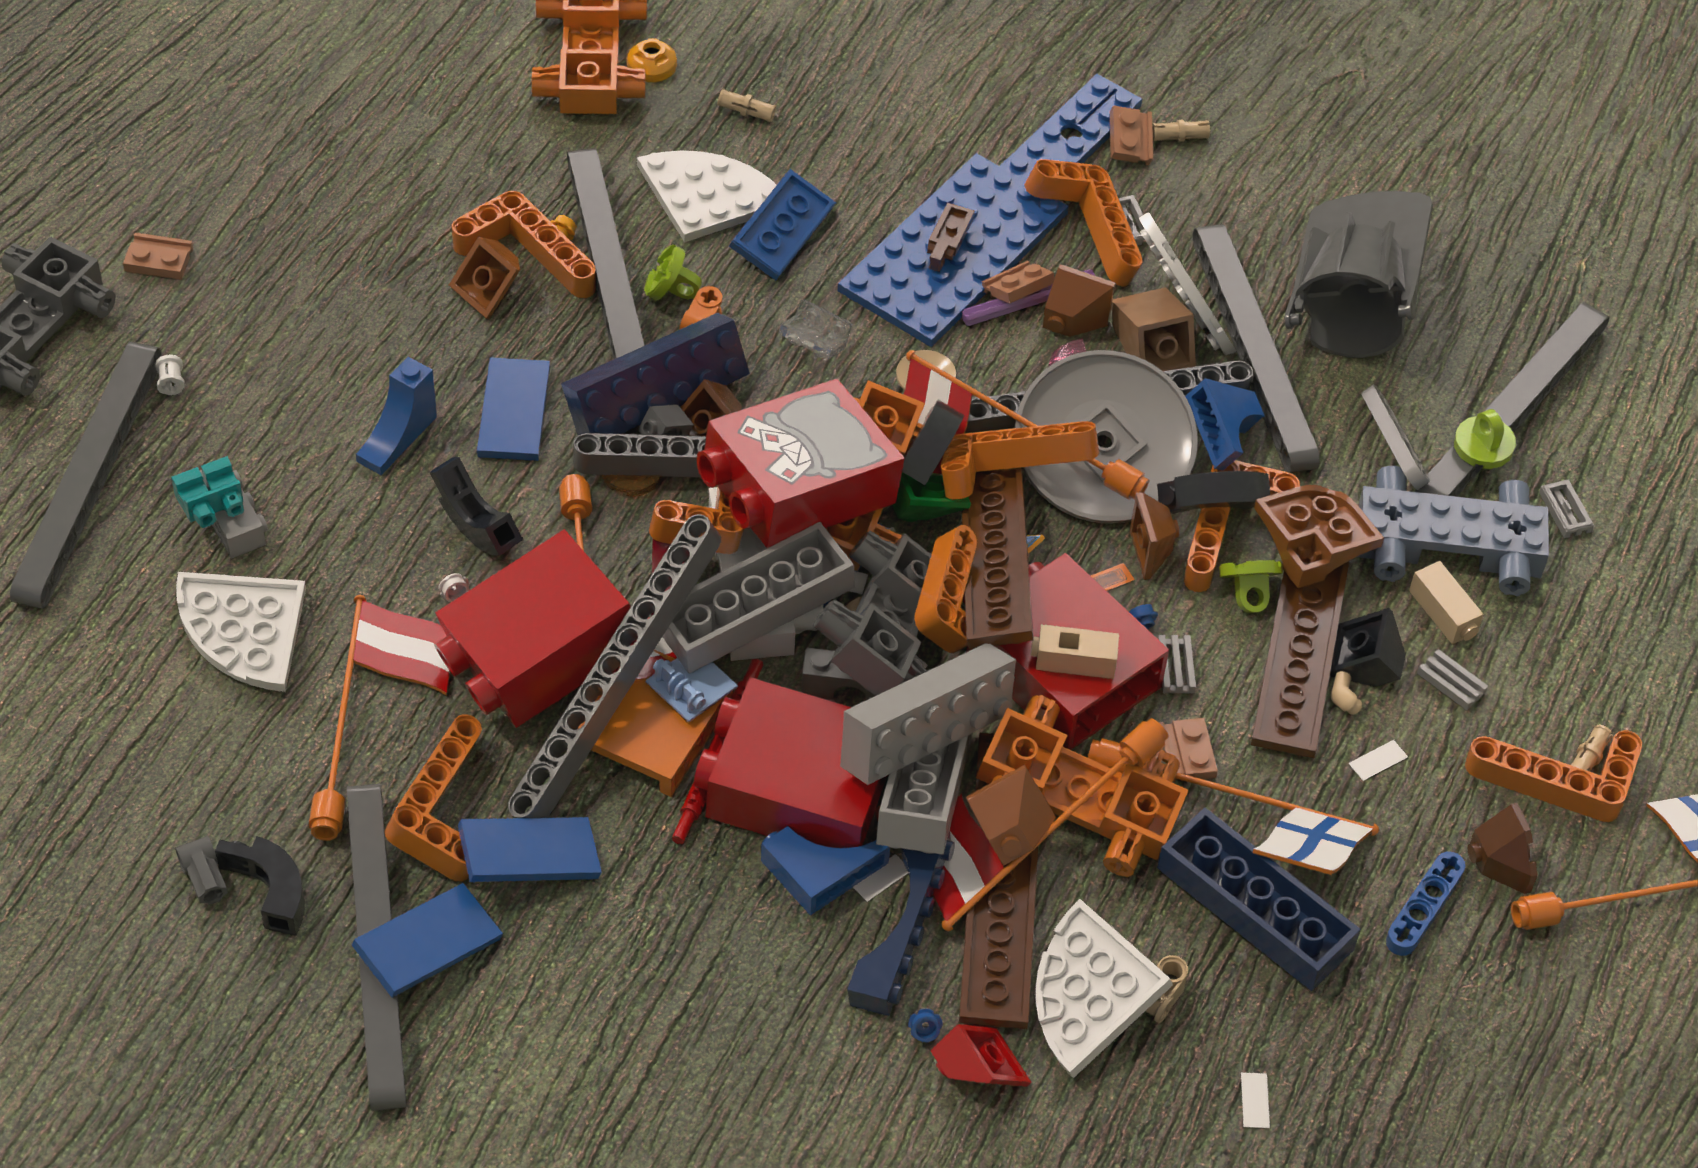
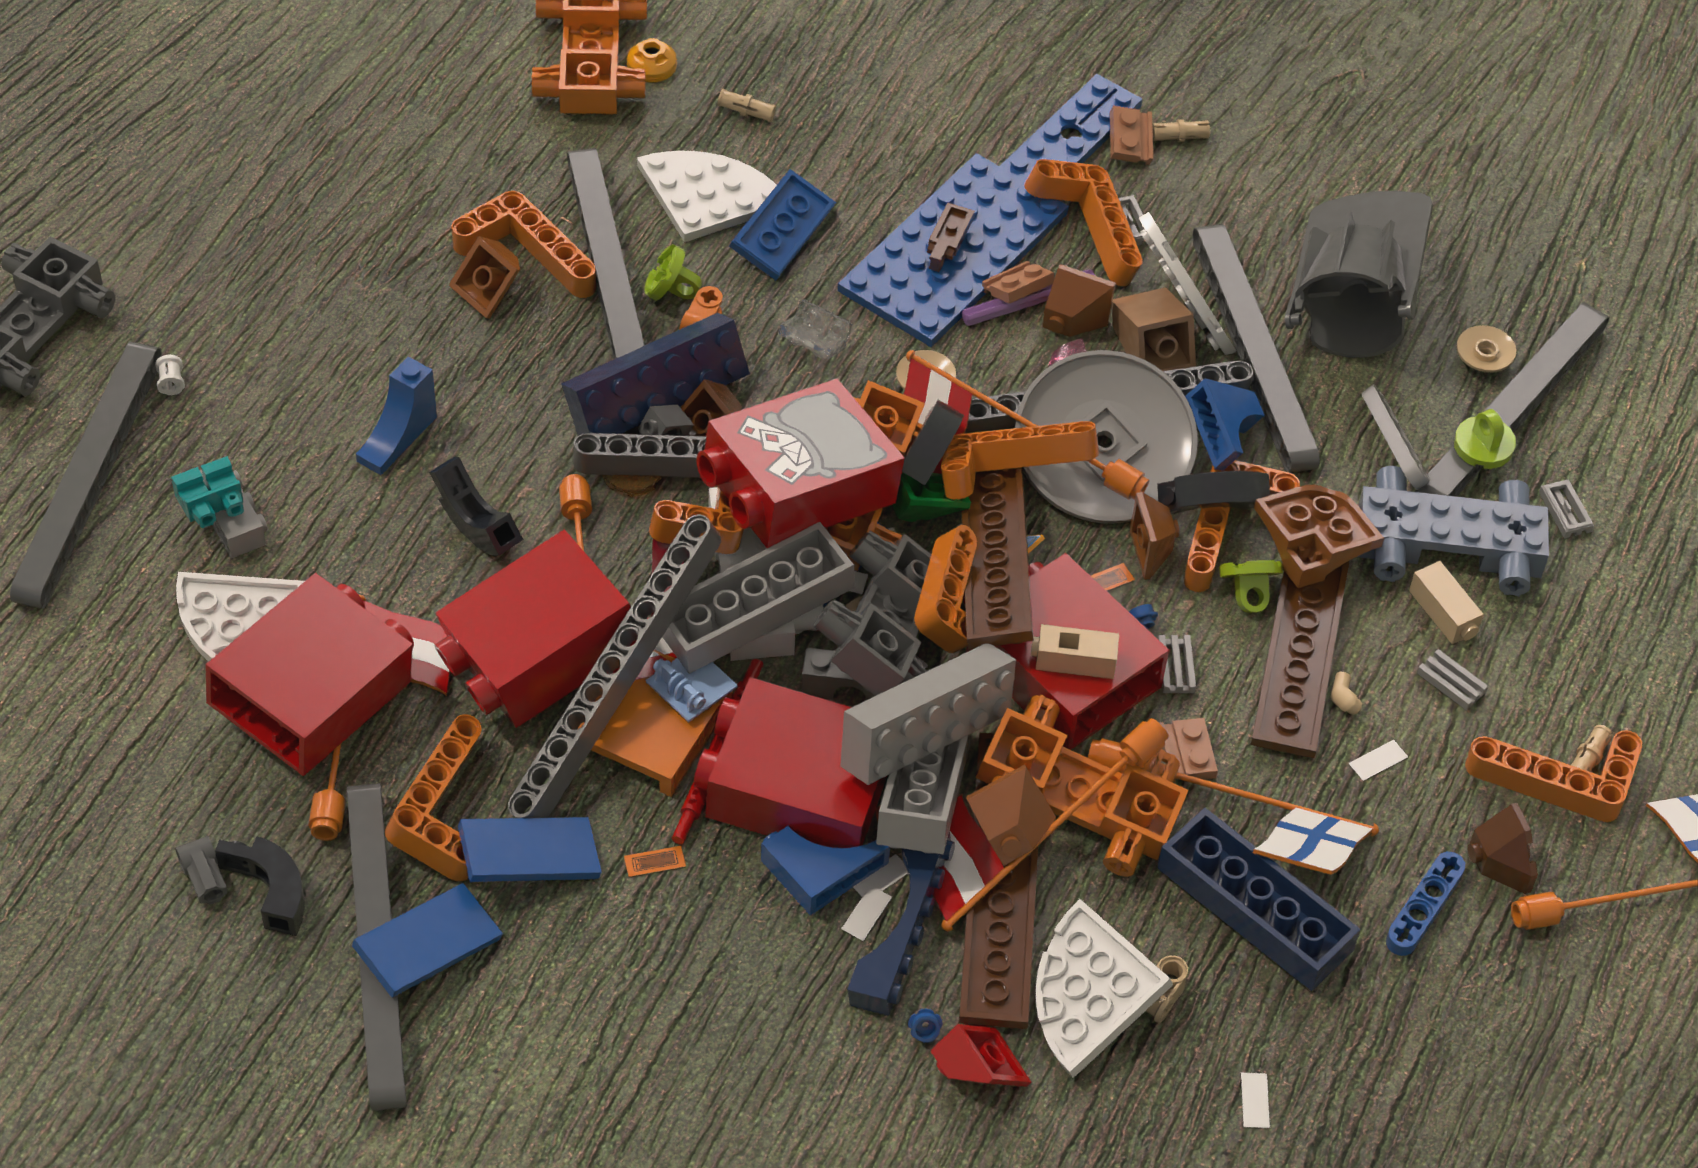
(158, 256): nougat plate -> none
(310, 672): none -> brick
(453, 586): white plate -> none
(513, 409): tile -> none
(565, 225): light orange plate -> none
(654, 861): none -> sticker
(866, 913): none -> white sticker
(1369, 649): black slope -> none
(1486, 348): none -> tan dish

